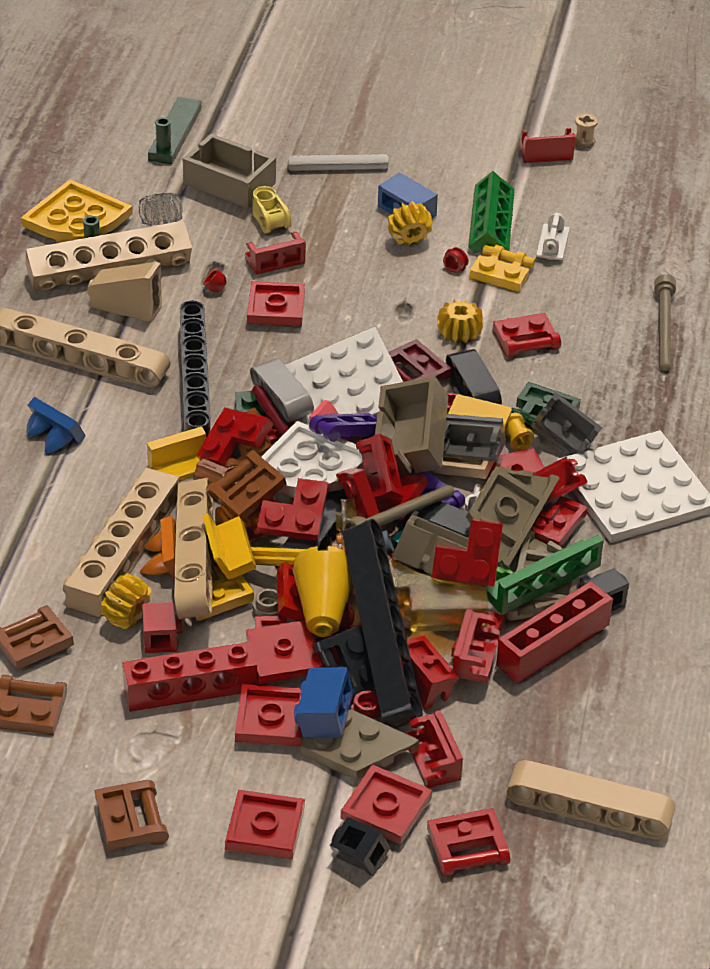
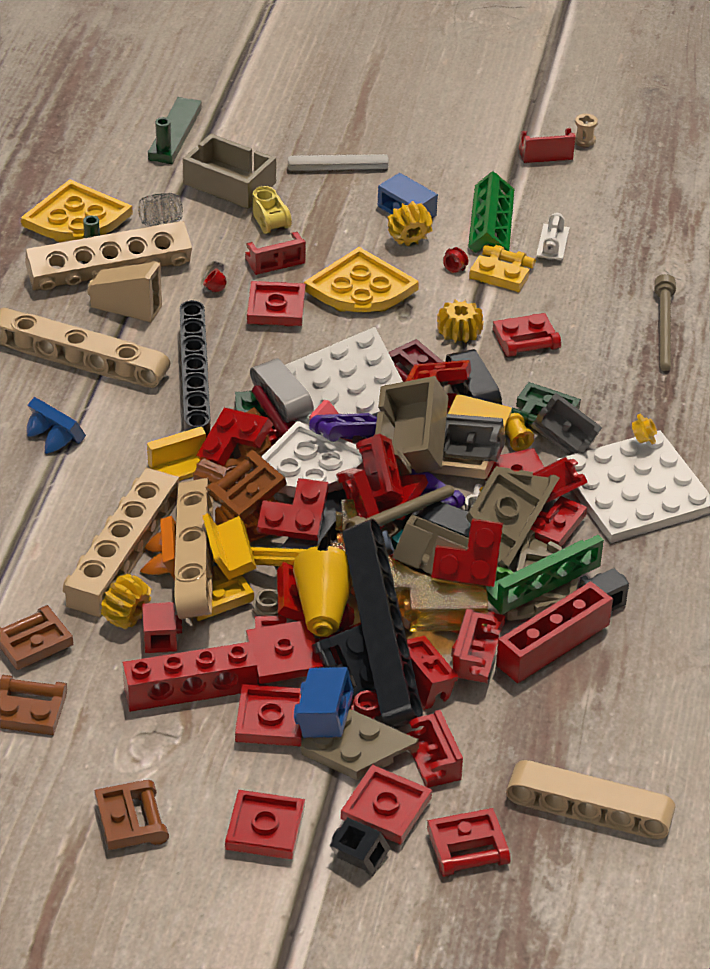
(361, 283): none -> yellow plate
(452, 372): none -> red plate
(644, 429): none -> yellow plate

